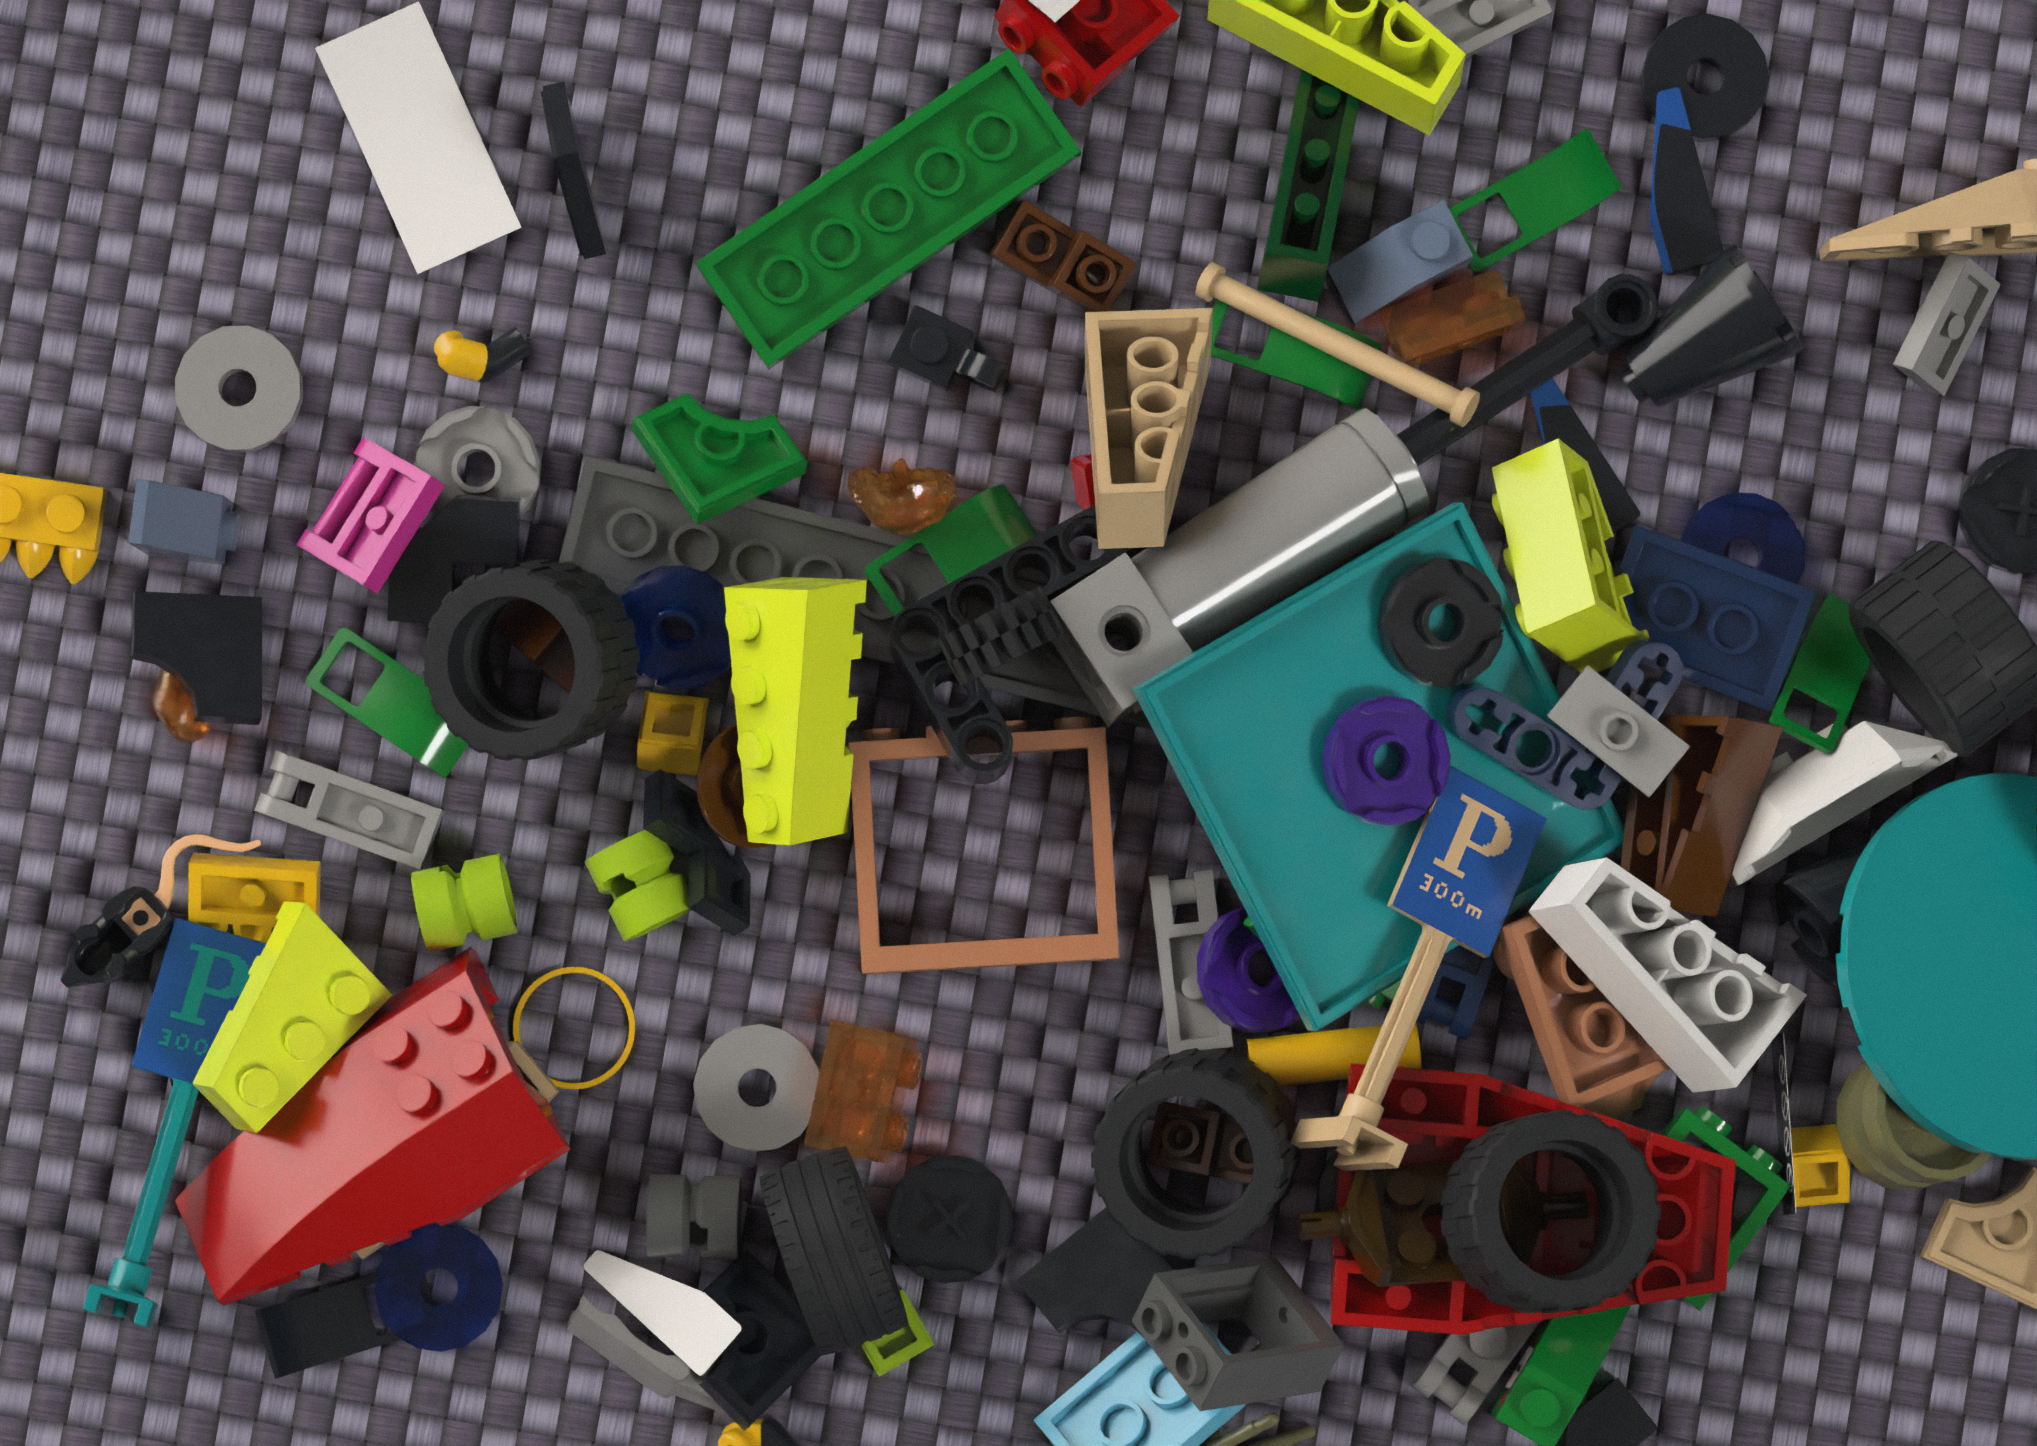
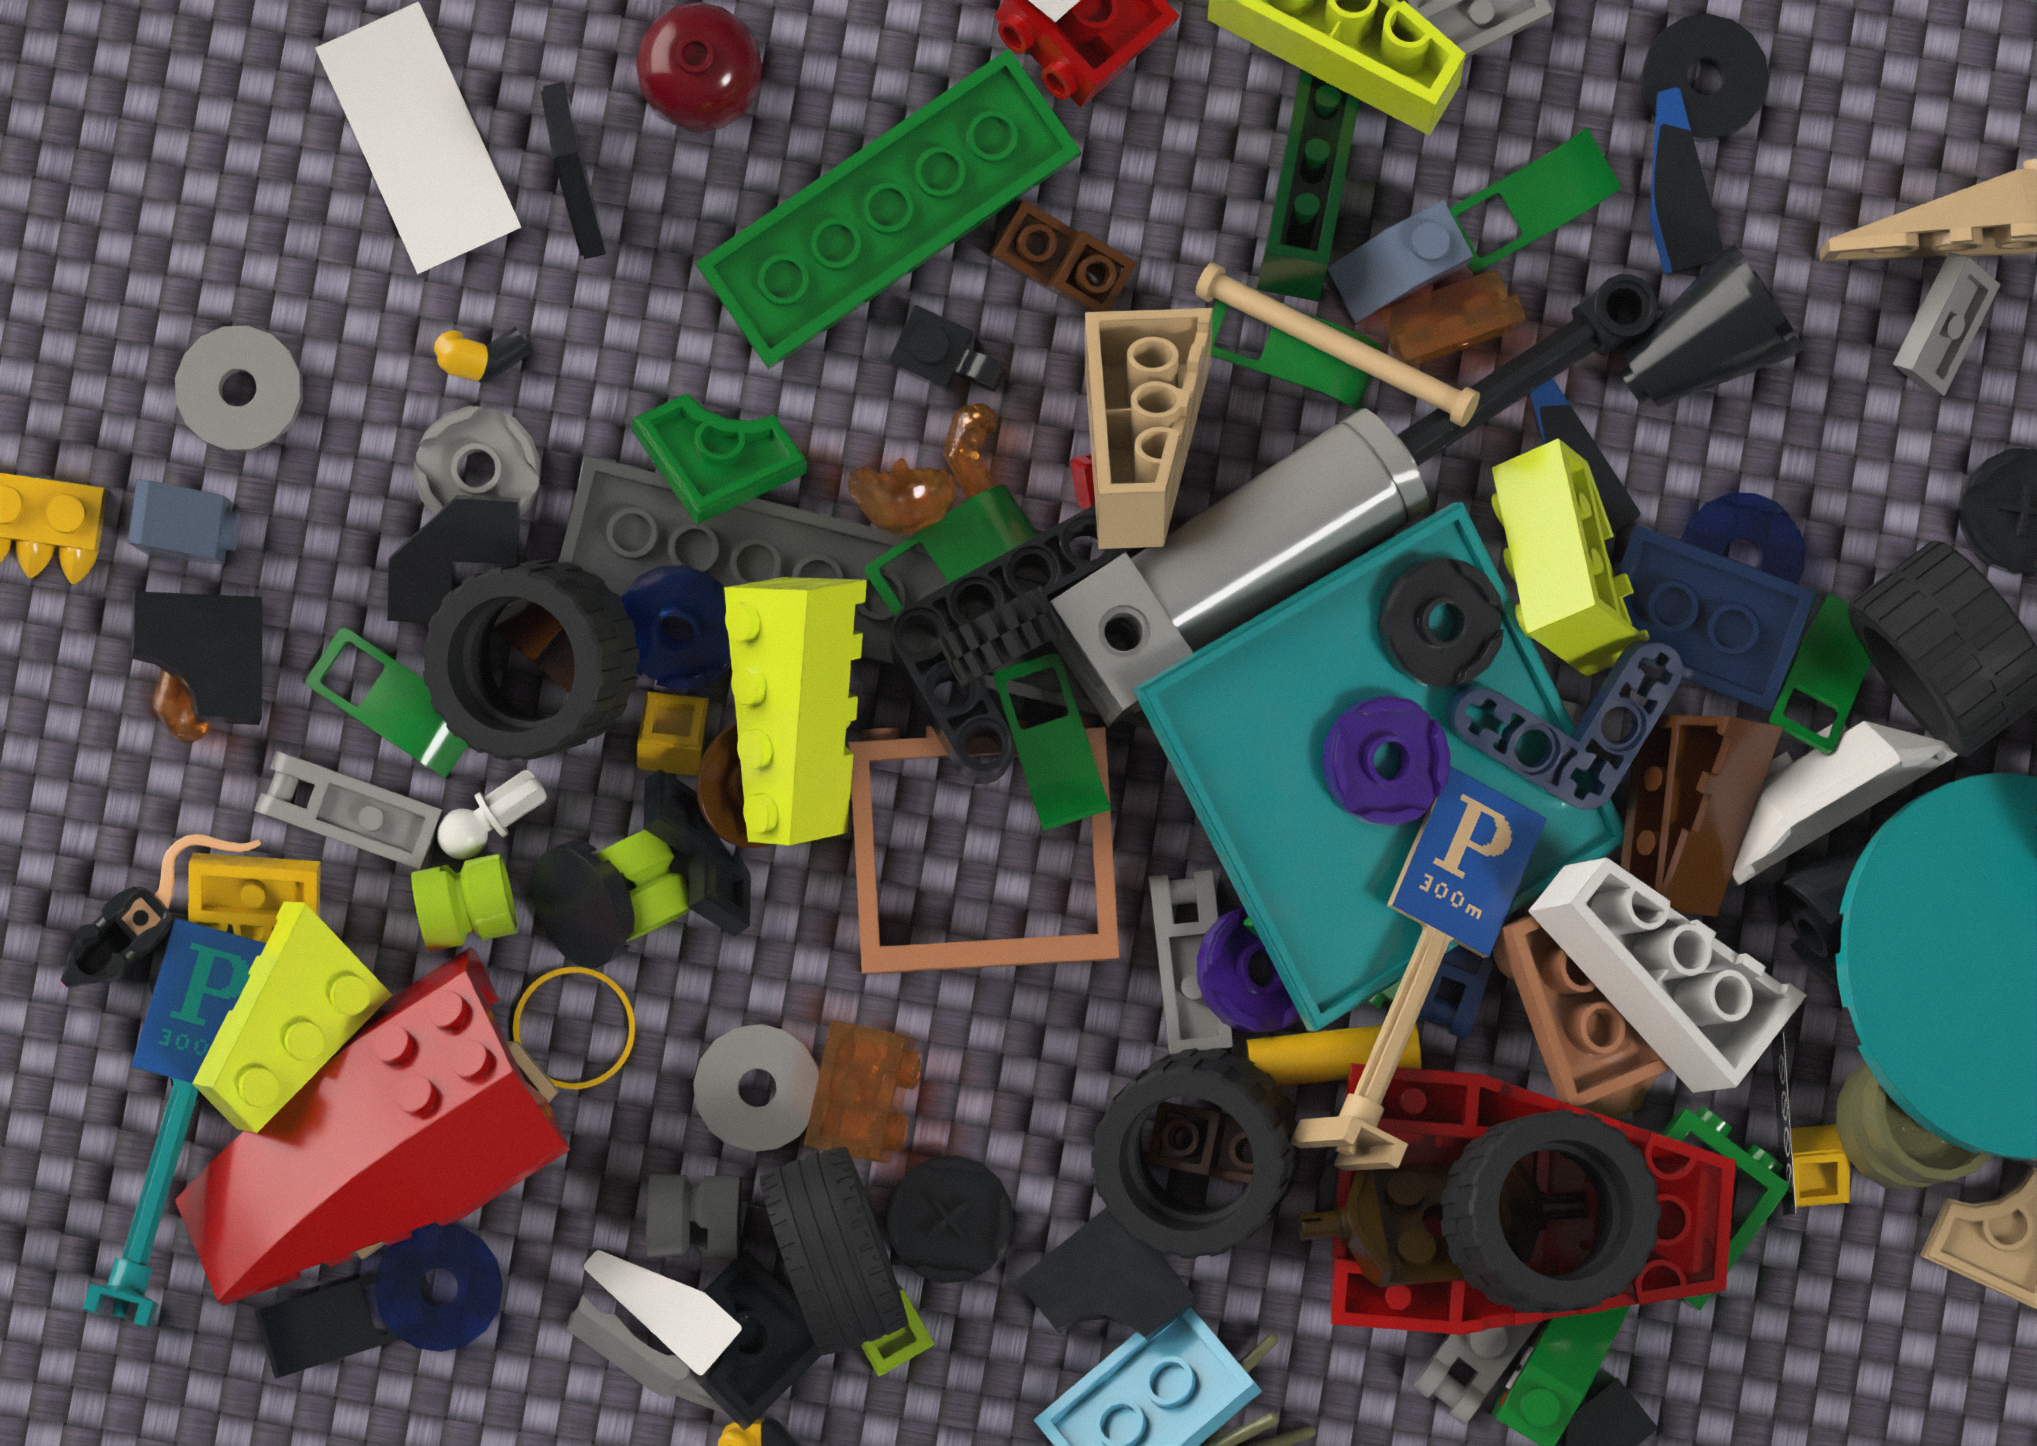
(372, 516): dark pink plate -> none
(465, 831): none -> white axle
(583, 904): none -> black tile
(699, 67): none -> dark red cylinder
(963, 446): none -> clear orange arm
(1055, 753): none -> green piece
(1258, 1291): dark grey window -> none
(1618, 731): light grey plate -> none

